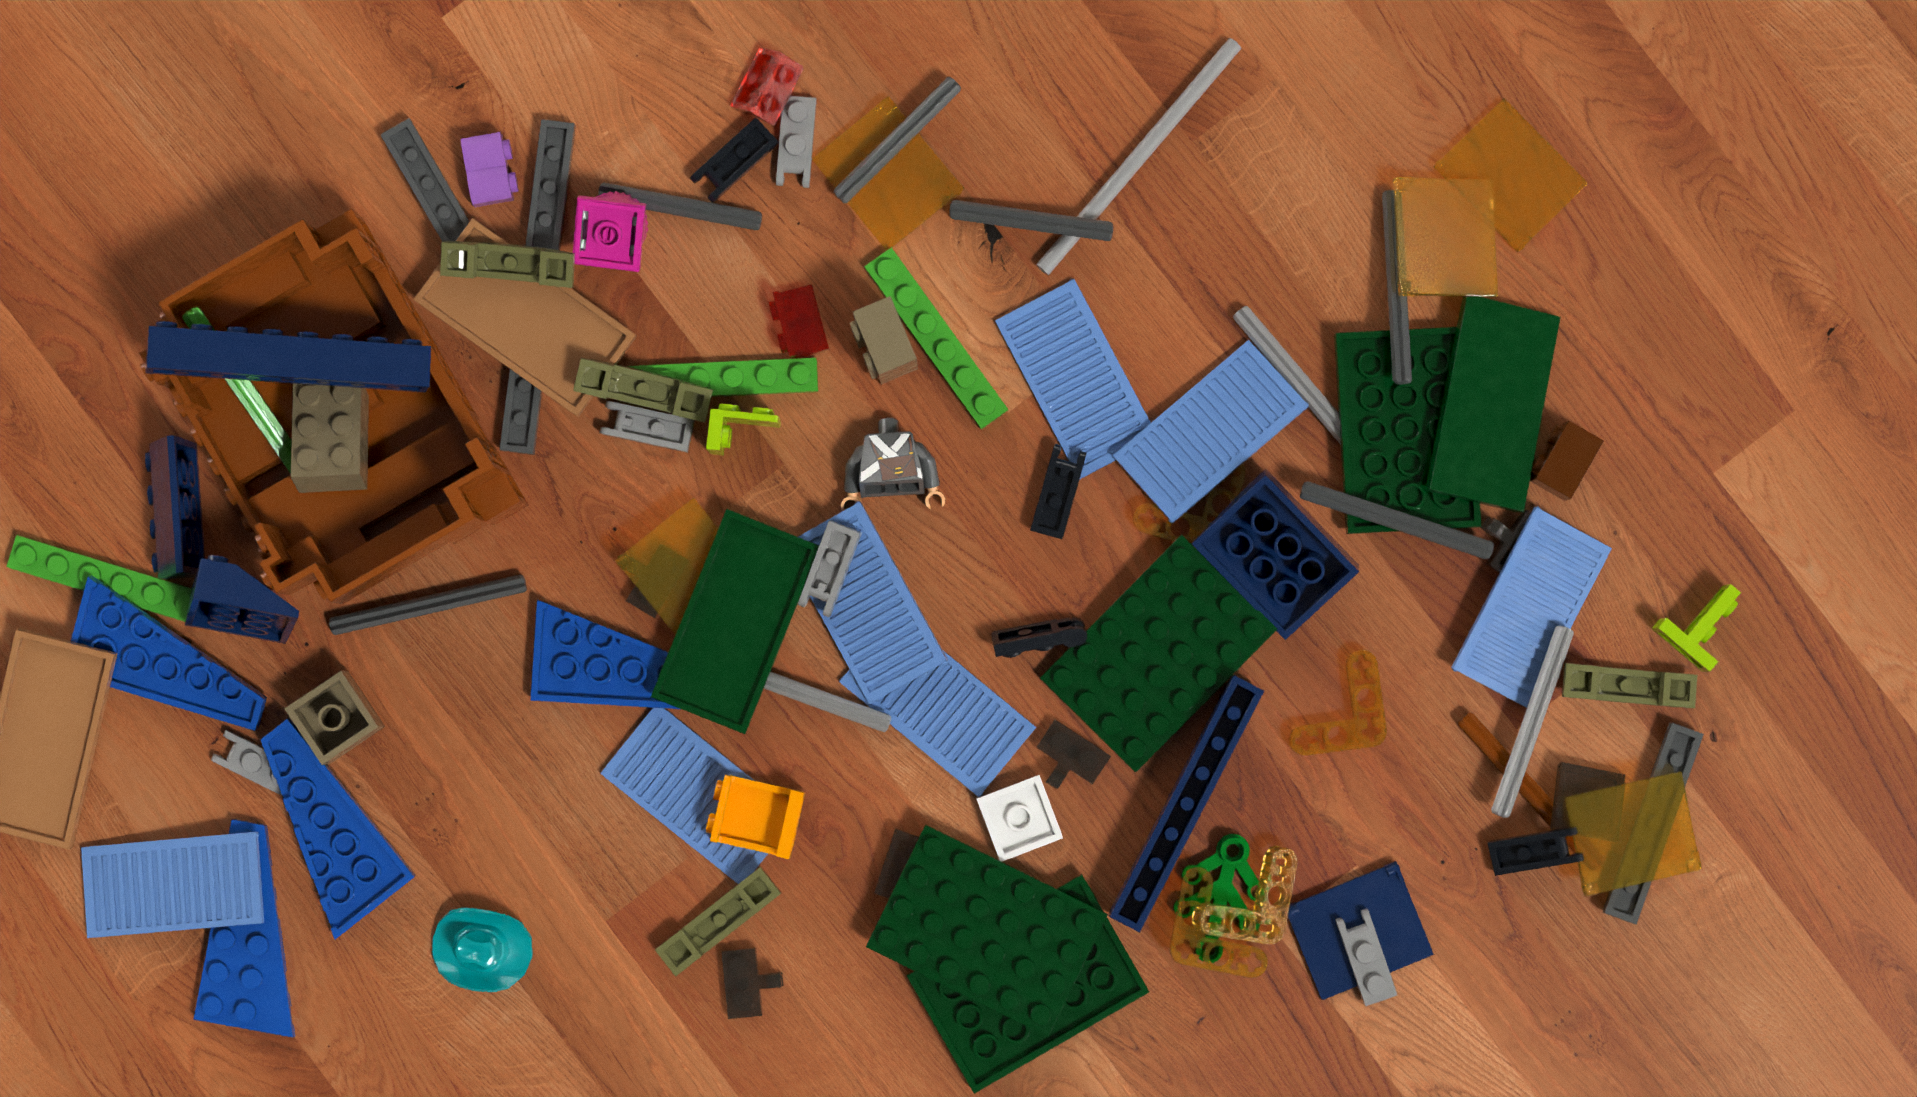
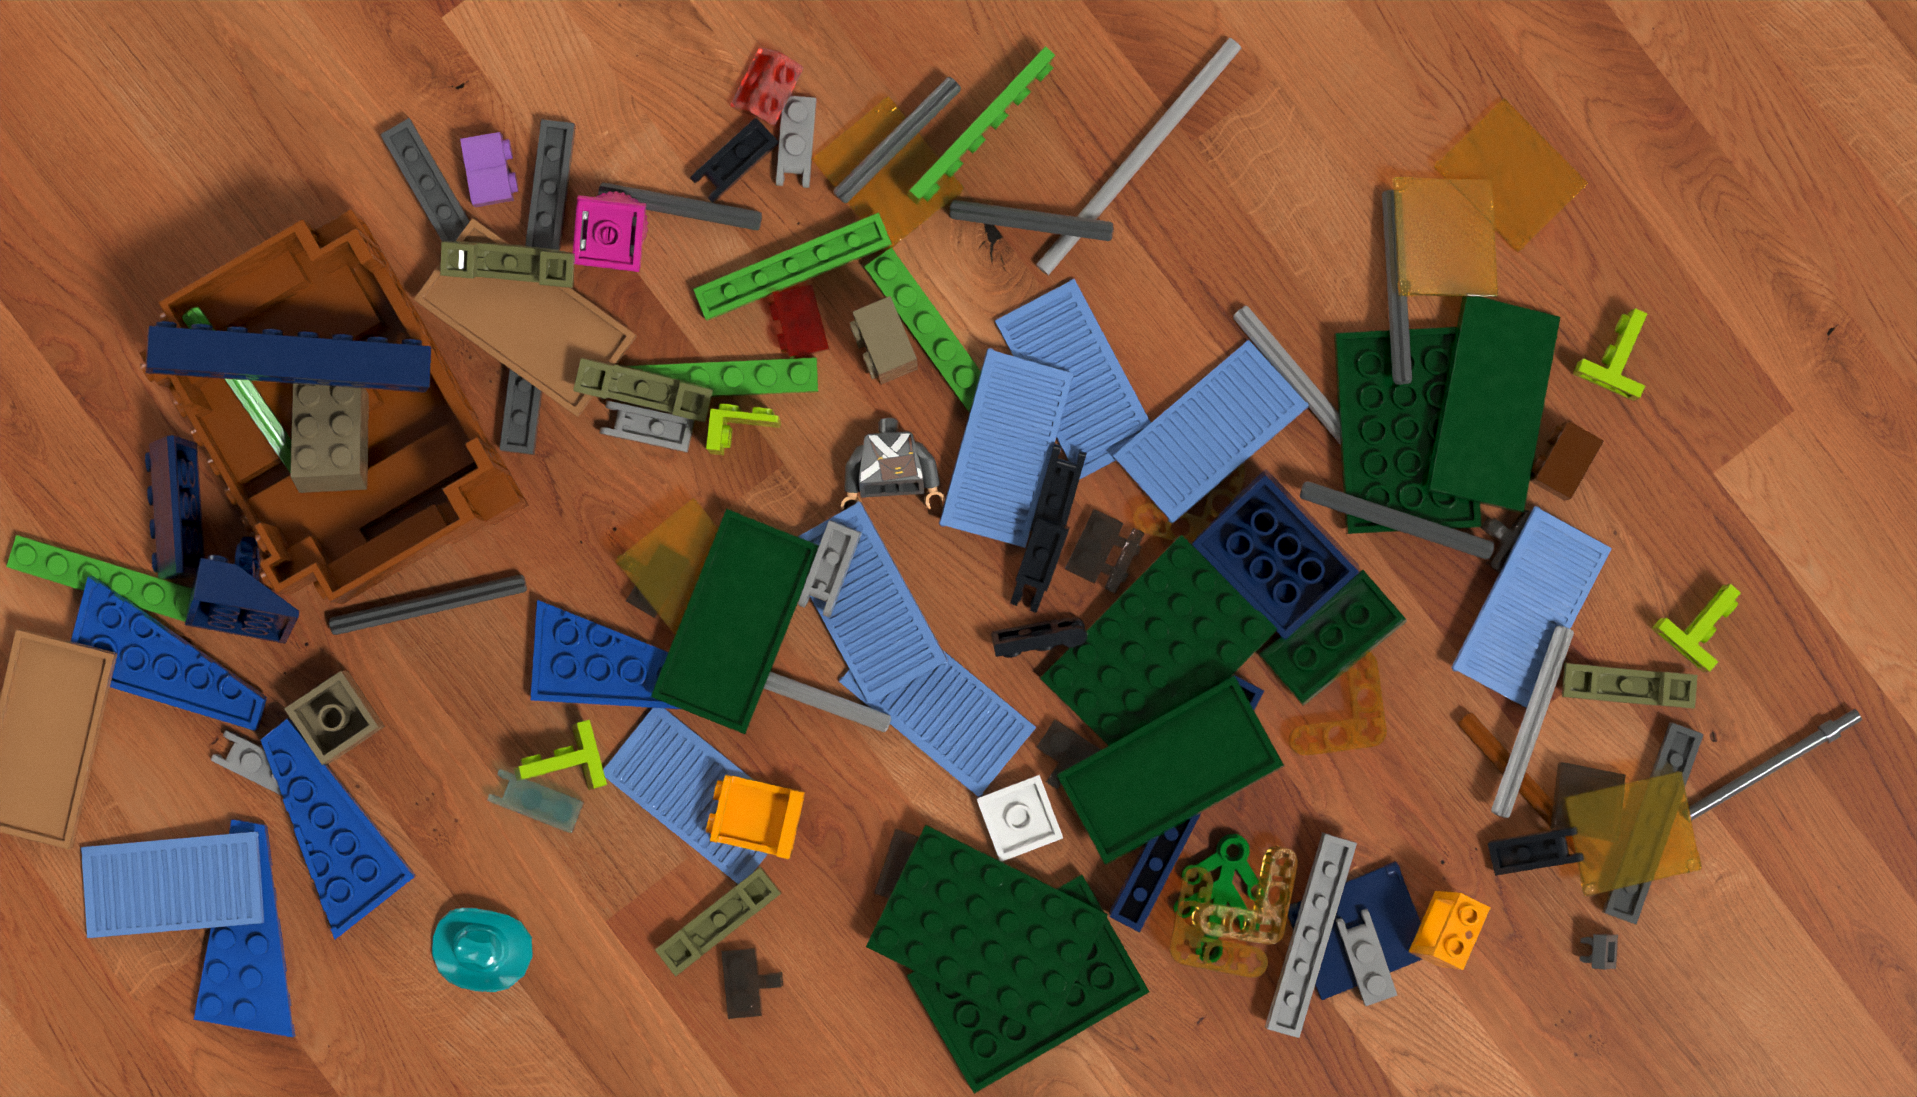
(248, 556): none -> blue gear
(539, 802): none -> clear light blue hinge
(567, 757): none -> lime bracket
(792, 266): none -> bright green plate
(992, 117): none -> bright green plate
(1006, 448): none -> medium blue window
(1040, 560): none -> black hinge
(1094, 547): none -> clear smoke plate
(1170, 770): none -> dark green tile
(1310, 935): none -> light grey plate
(1333, 638): none -> dark green tile
(1443, 929): none -> light orange window
(1604, 951): none -> dark grey tile
(1615, 359): none -> lime bracket
(1826, 732): none -> dark grey bar

